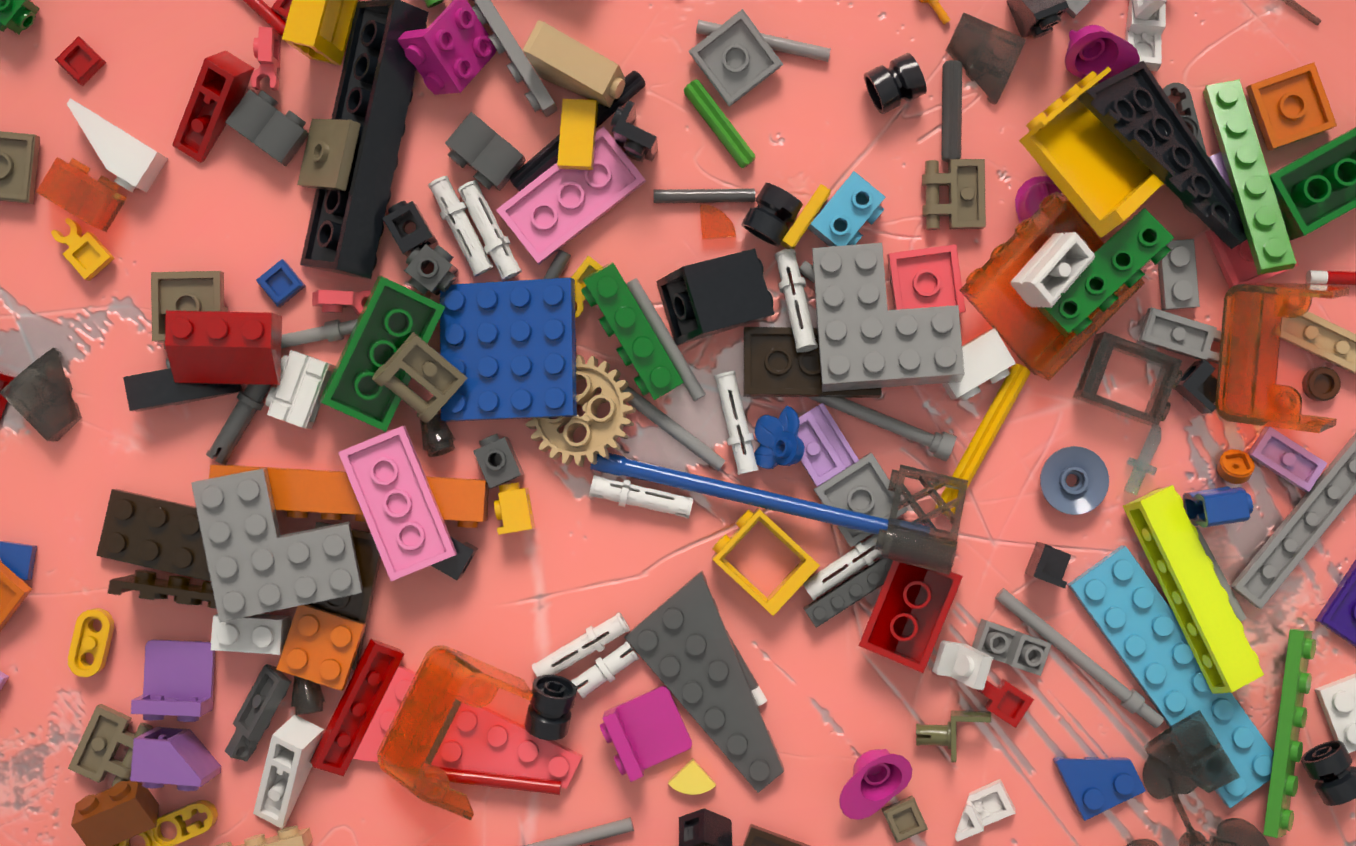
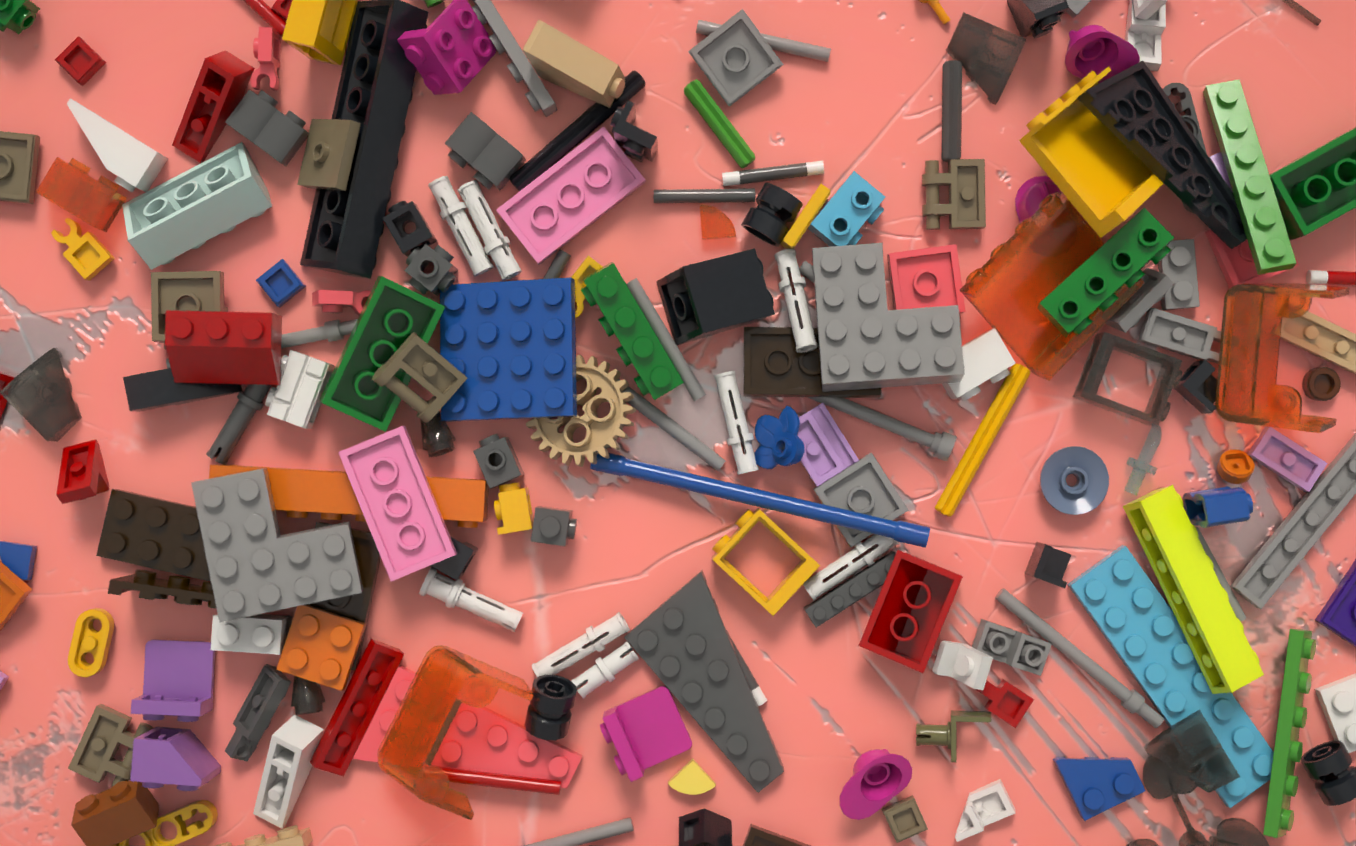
(81, 472): none -> red slope
(195, 206): none -> light aqua slope
(456, 594): none -> white pin
(553, 526): none -> dark grey brick
(577, 134): yellow tile -> none
(640, 496): white pin -> none
(773, 173): none -> dark grey bar
(897, 82): black wheel -> none
(912, 541): clear smoke piece -> none
(1052, 269): white brick -> none
(1151, 292): none -> light grey plate
(1291, 106): orange plate -> none

